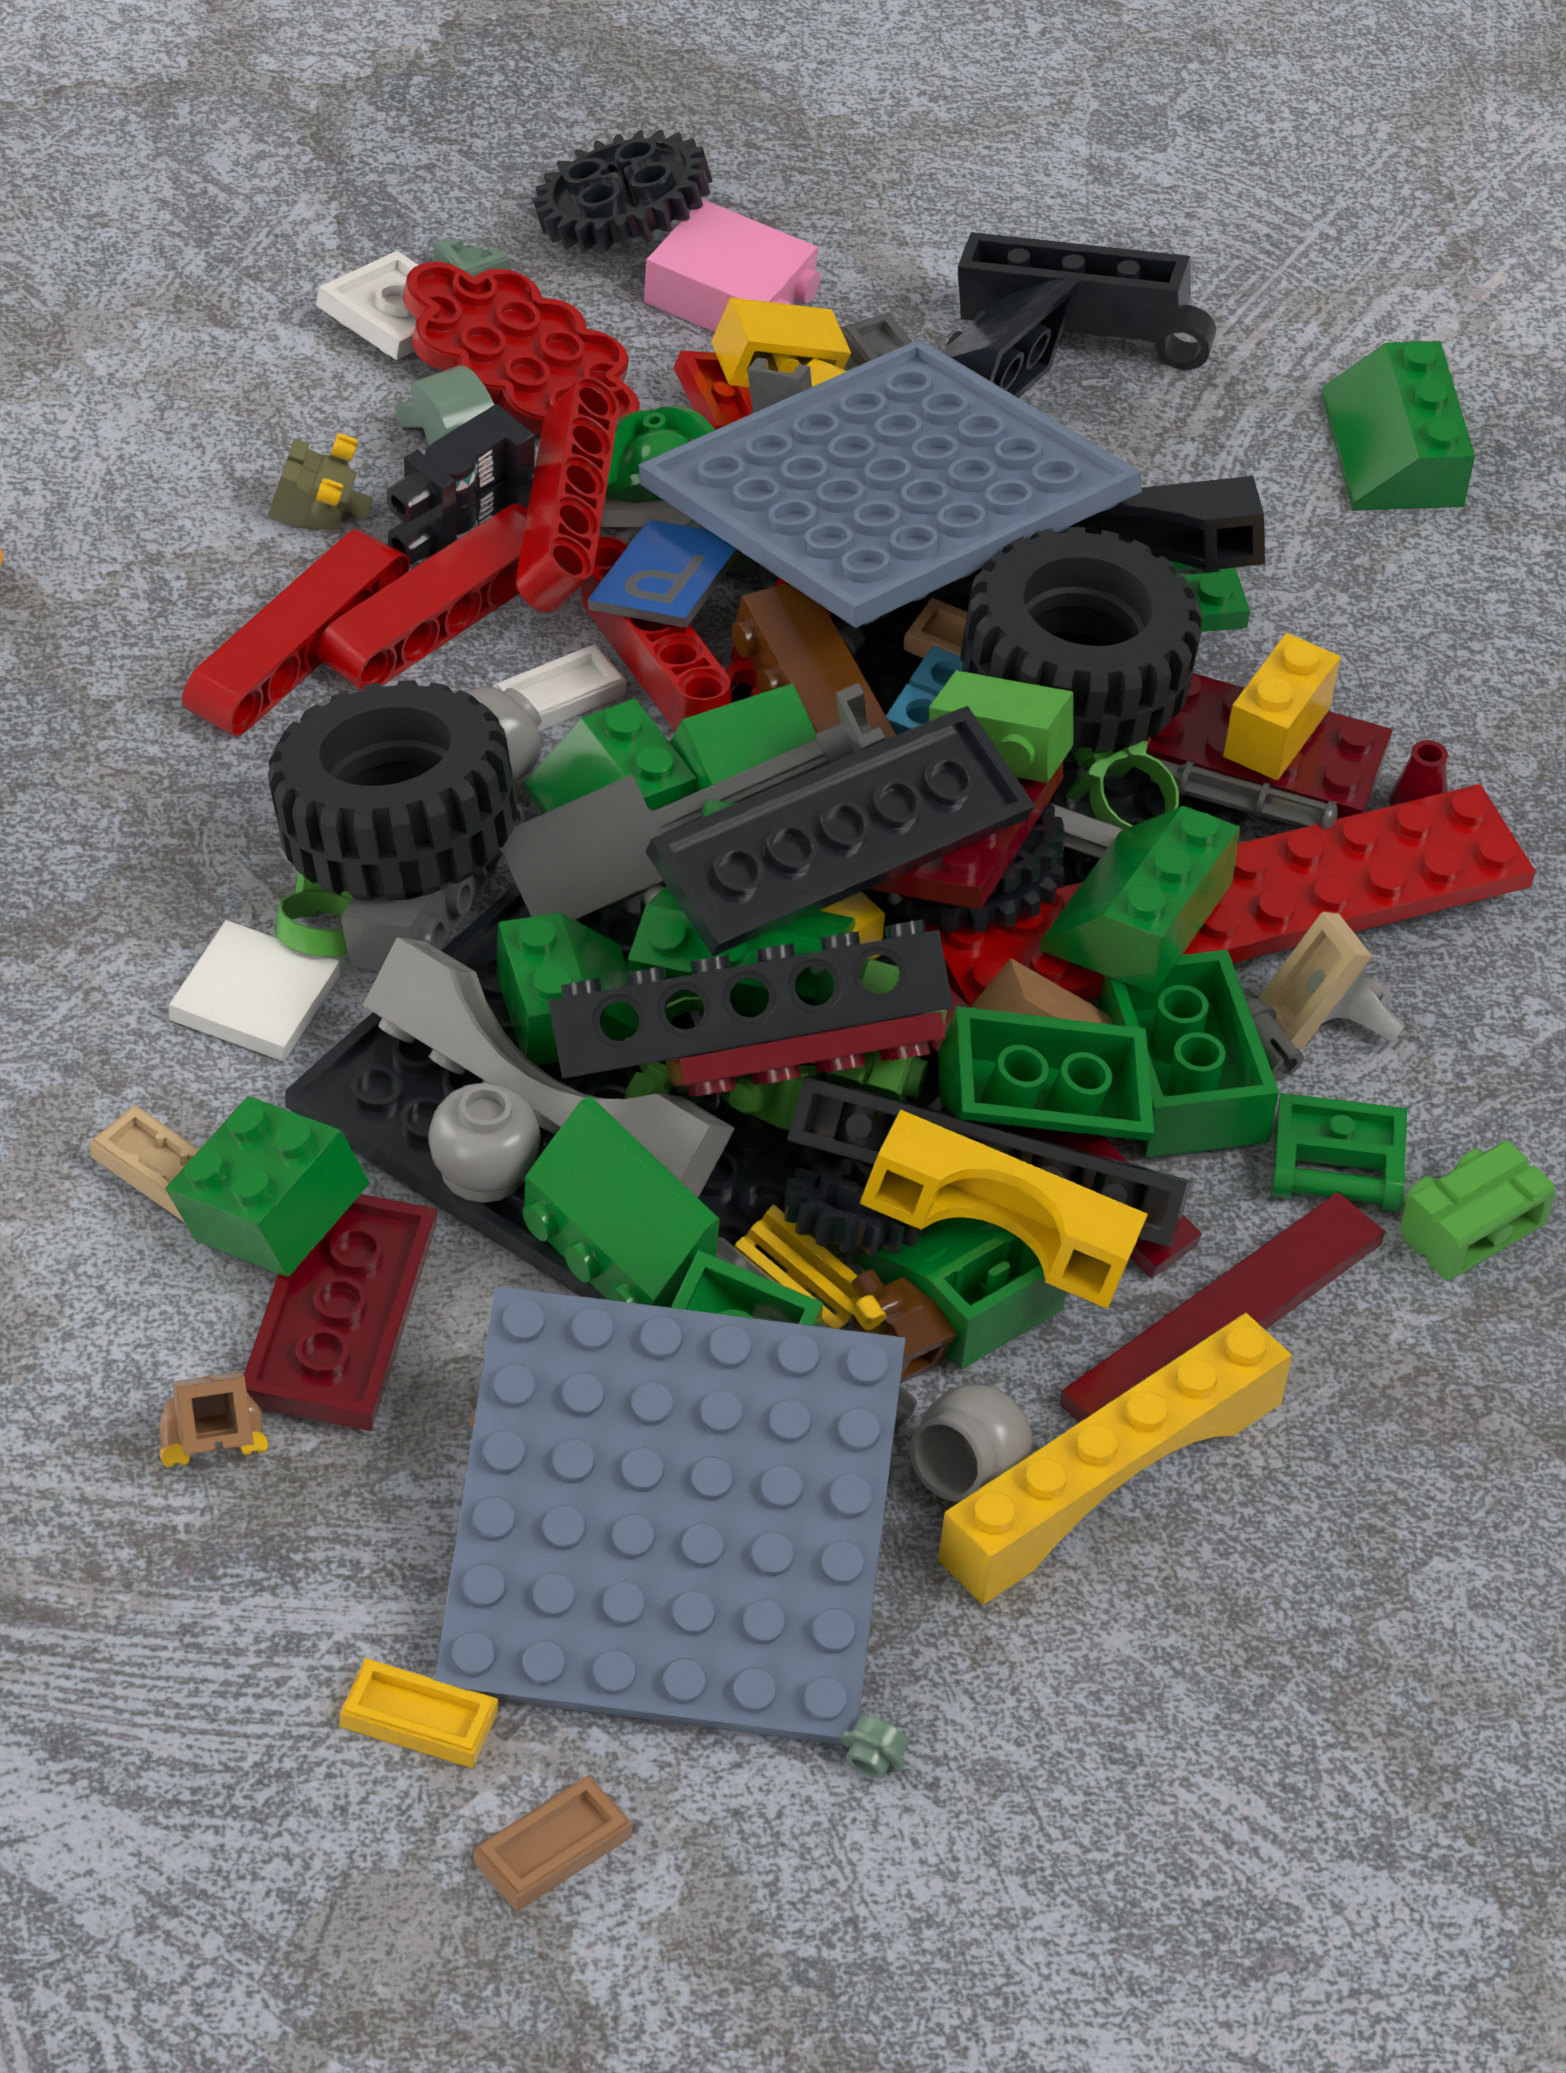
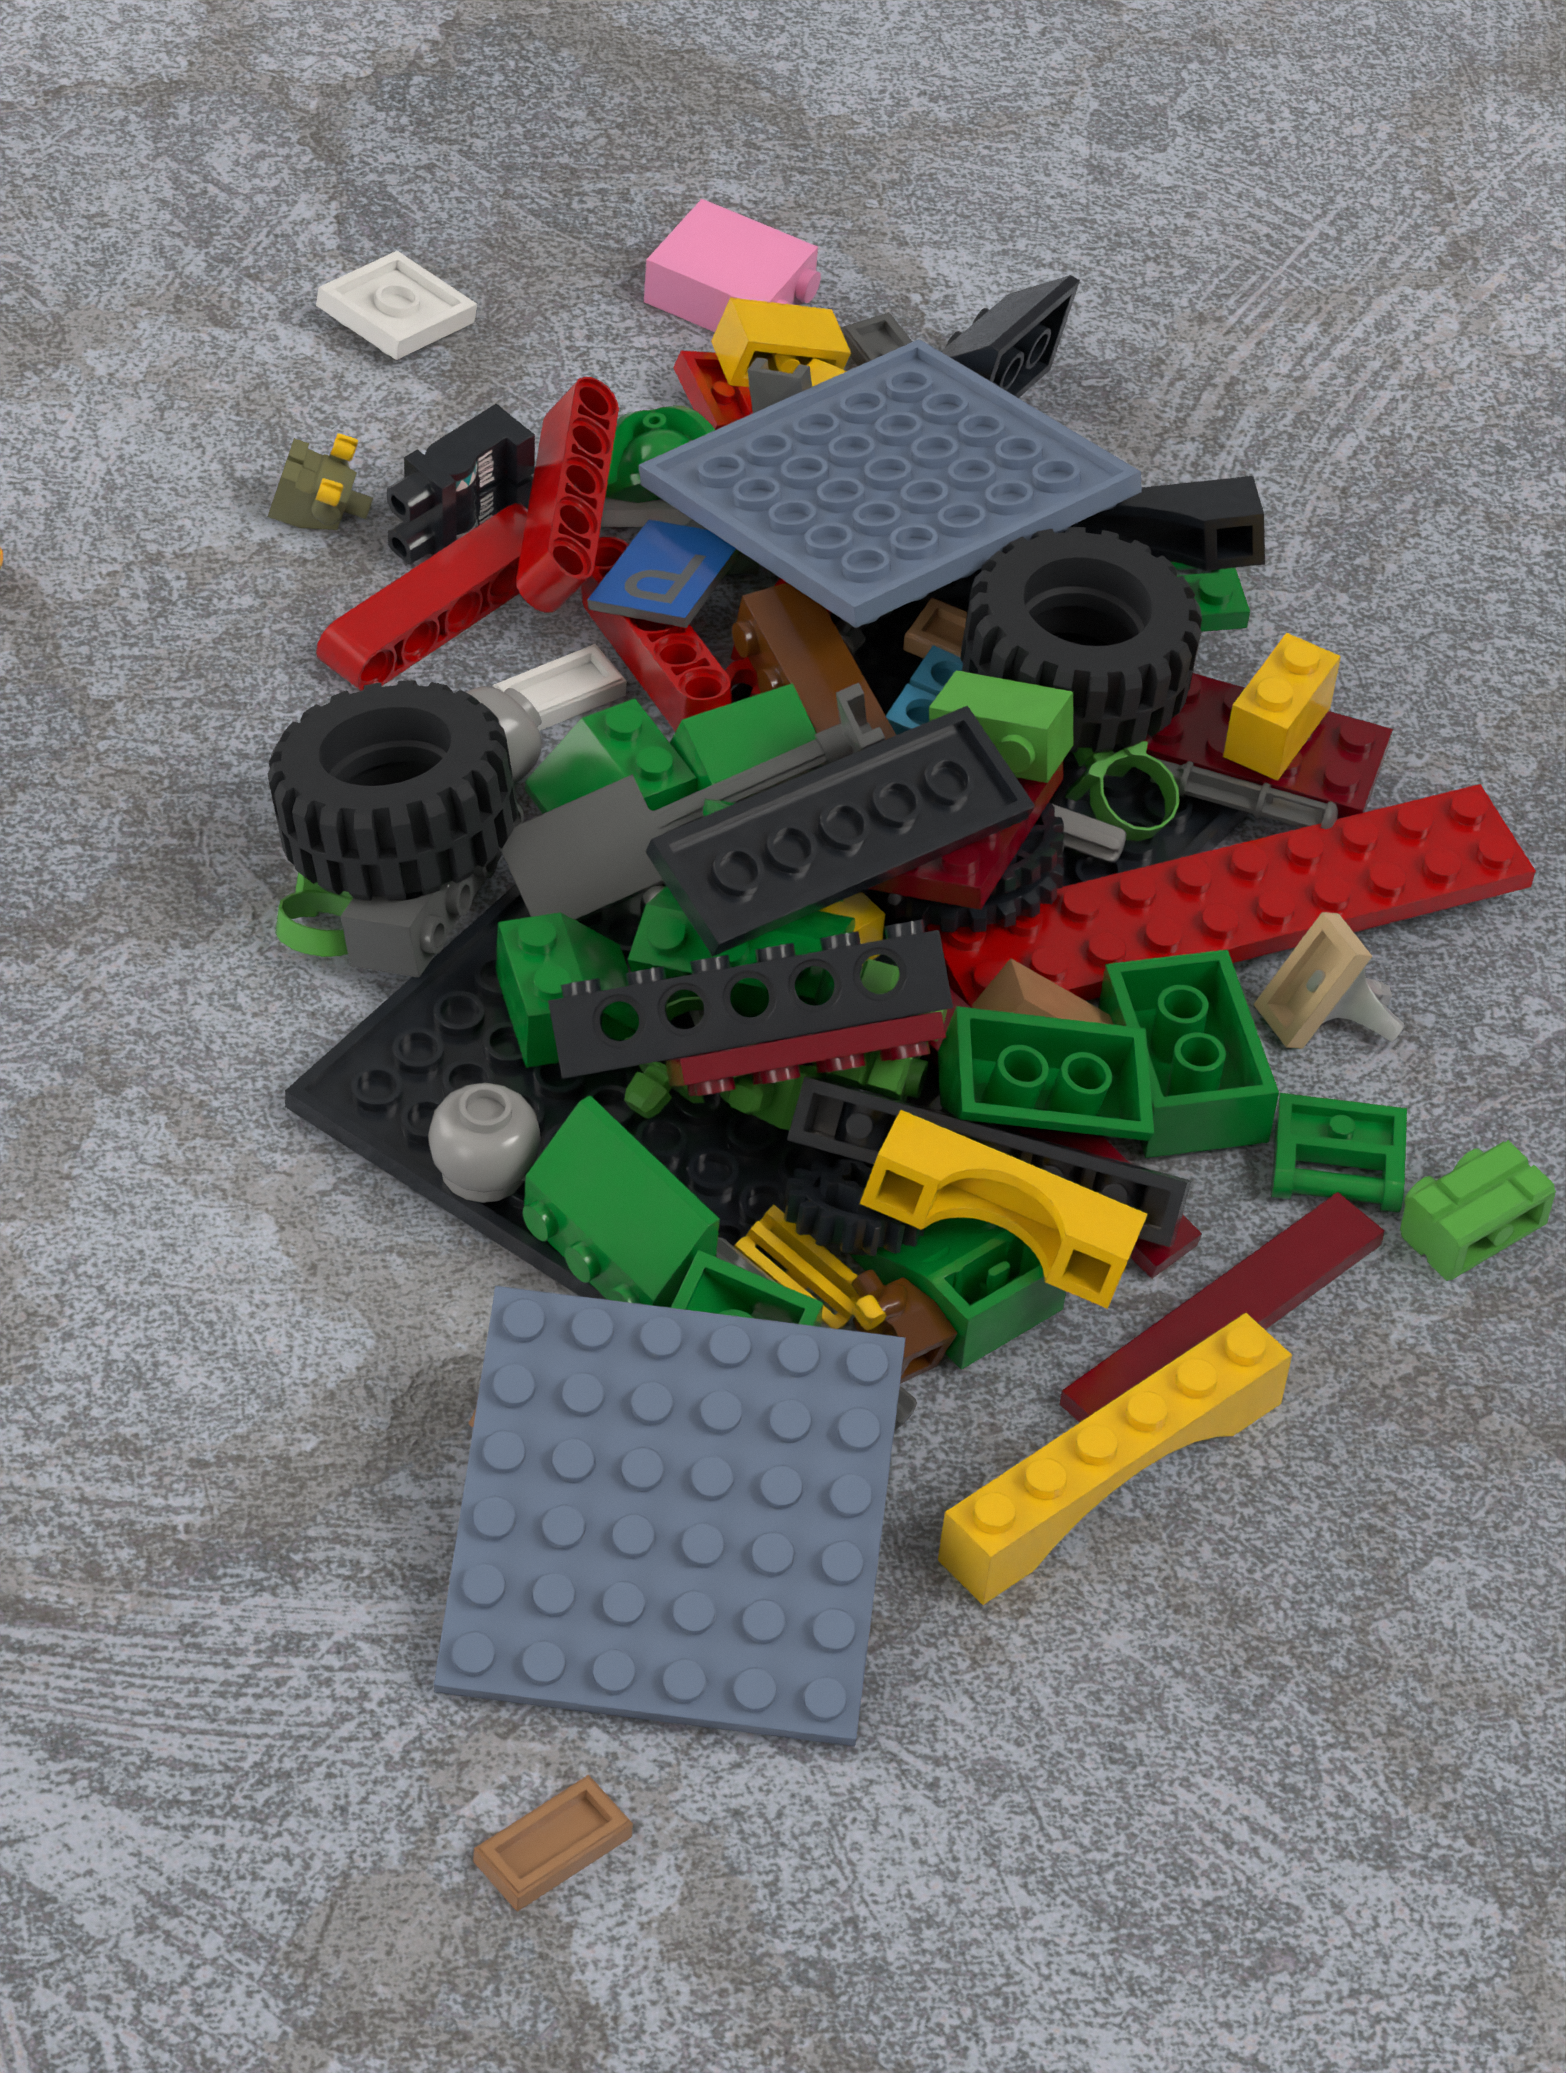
(143, 1154): tan plate -> none
(207, 1413): medium nougat piece -> none
(253, 991): white tile -> none
(267, 1185): green brick -> none
(280, 642): red beam -> none
(342, 1315): dark red plate -> none
(418, 1713): yellow tile -> none
(443, 1005): light grey arch -> none
(444, 402): sand green brick -> none
(470, 258): sand green tile -> none
(511, 338): red plate -> none
(659, 178): black gear -> none
(875, 1746): sand green plate -> none
(969, 1440): light grey piece -> none
(1117, 295): black hinge -> none
(1147, 897): green slope -> none
(1275, 1042): dark grey pin -> none
(1400, 429): green slope -> none
(1423, 773): dark red cone -> none

